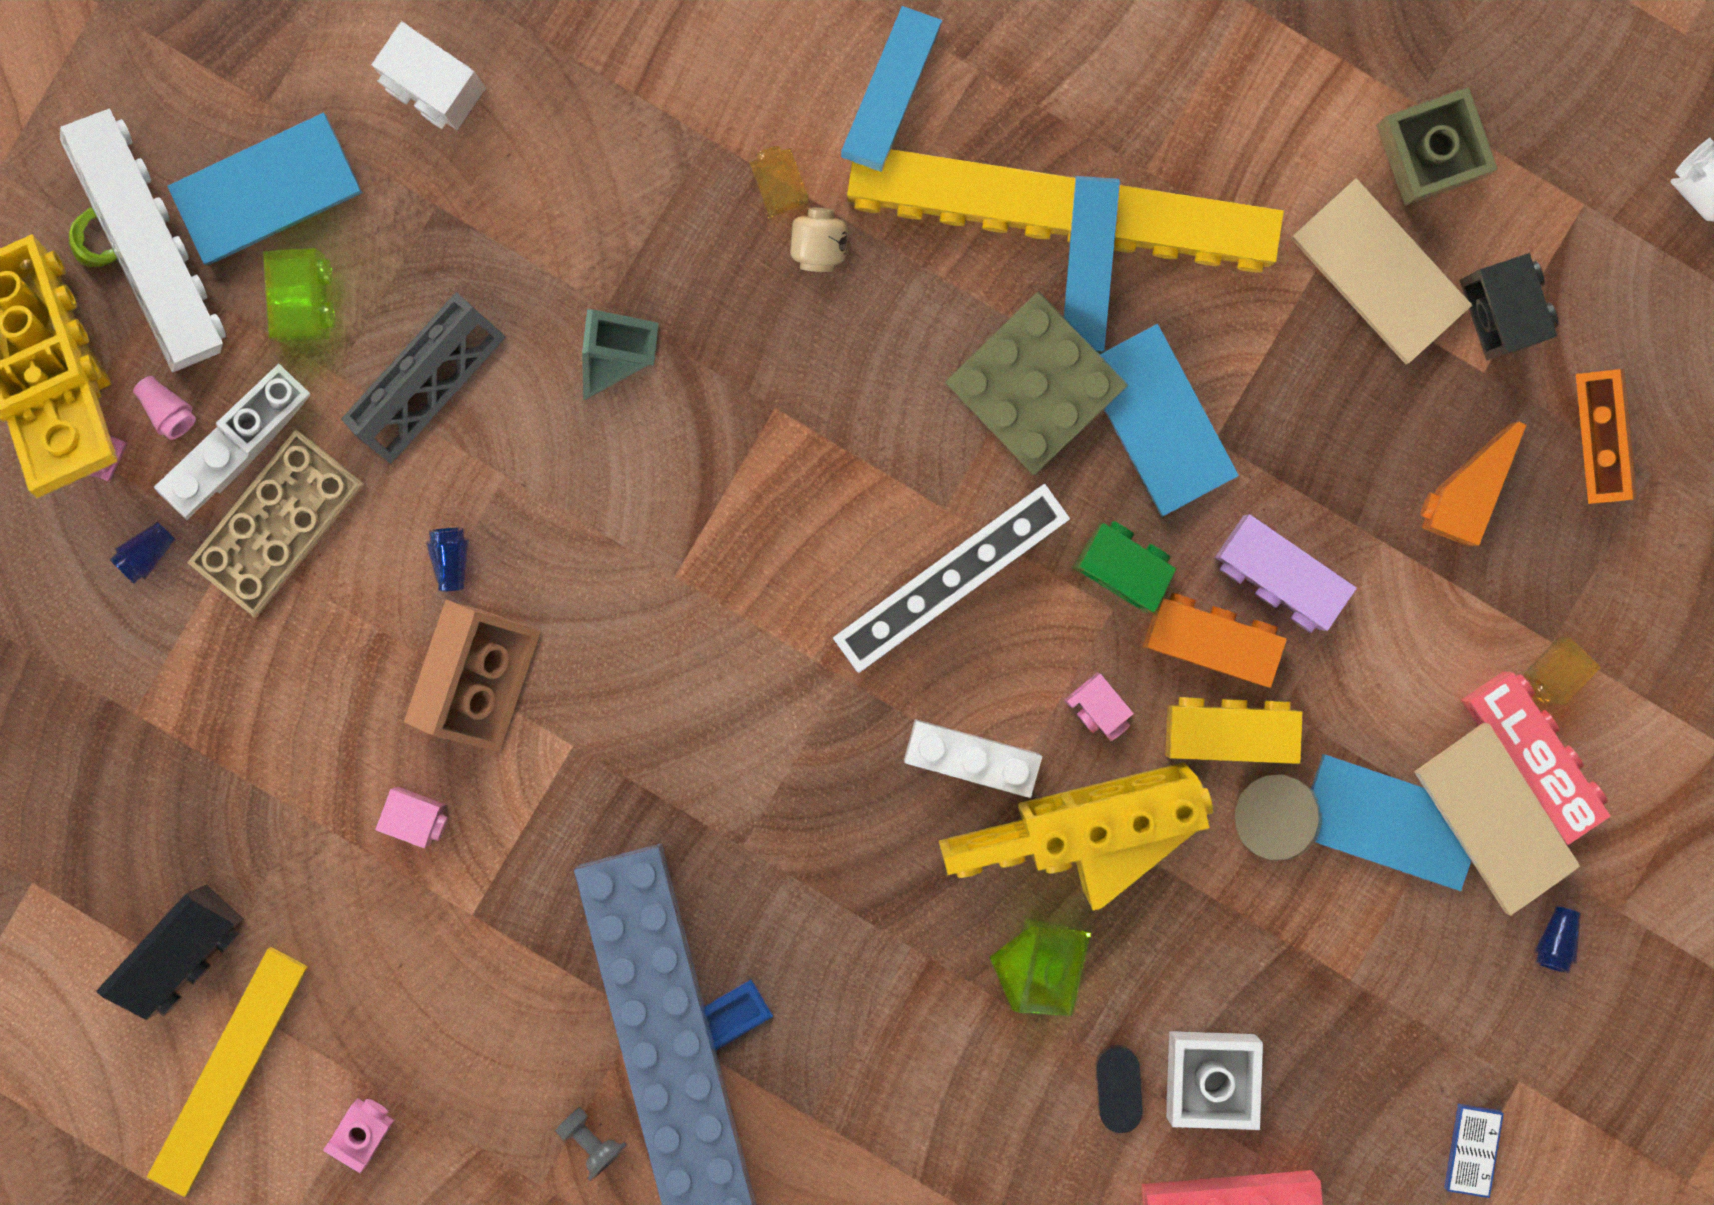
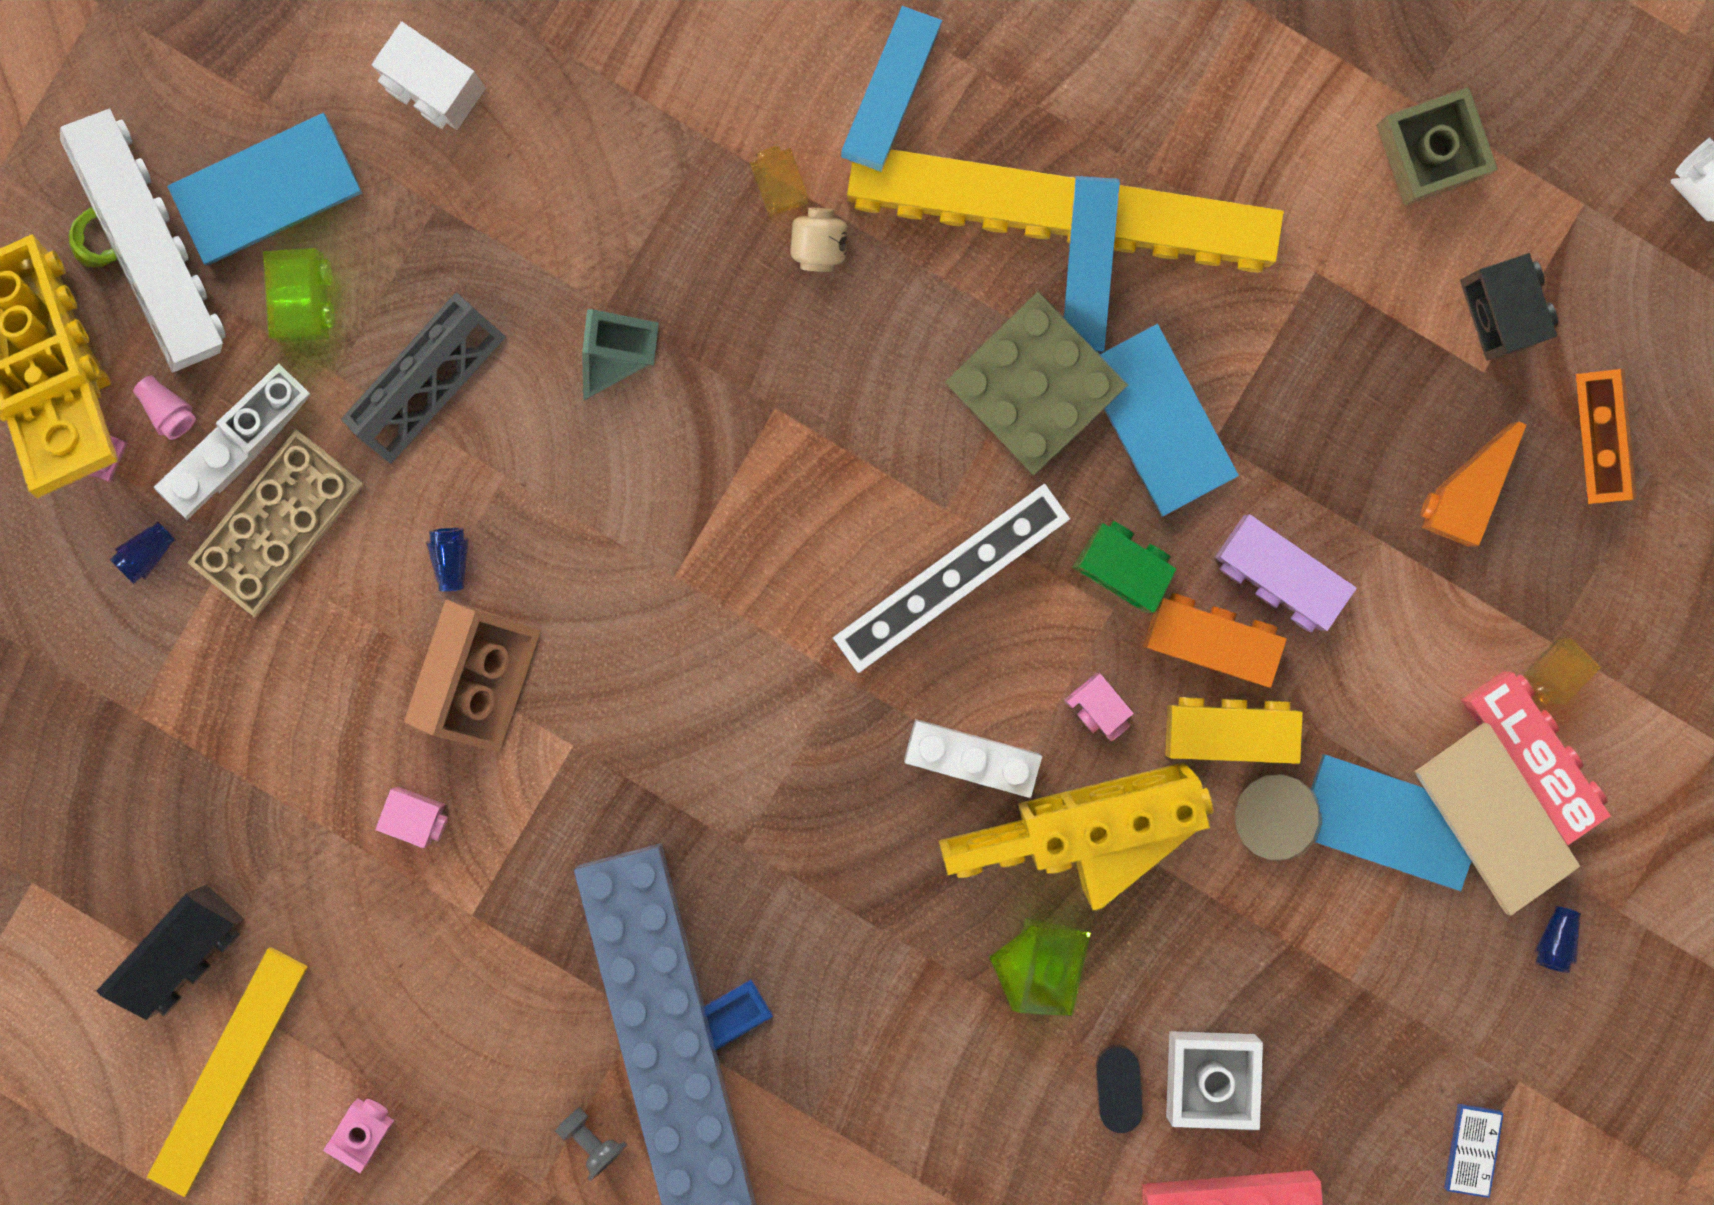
(1381, 271): tan tile -> none

